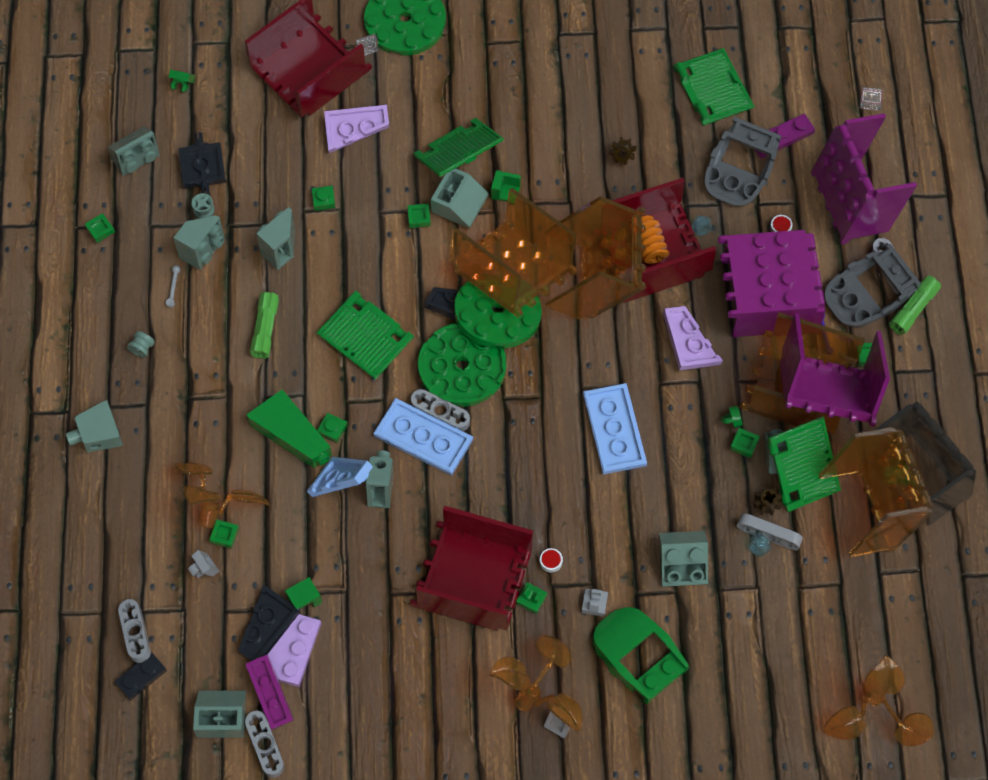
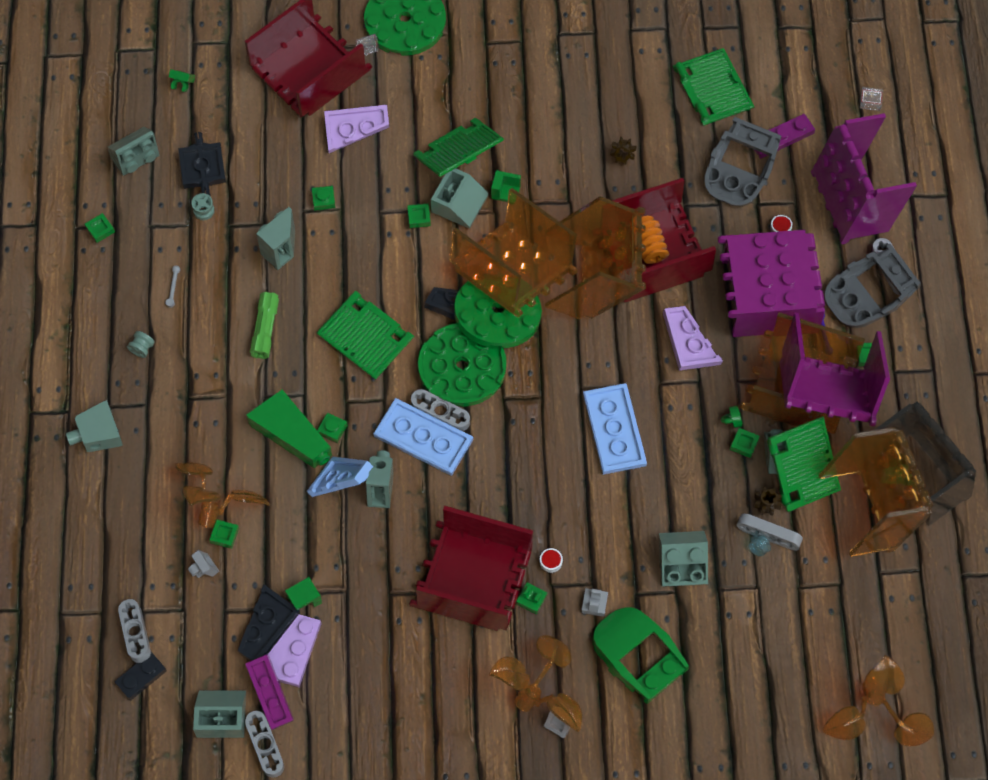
(199, 240): sand green slope -> none
(701, 225): clear light blue plate -> none
(906, 316): bright green axle -> none

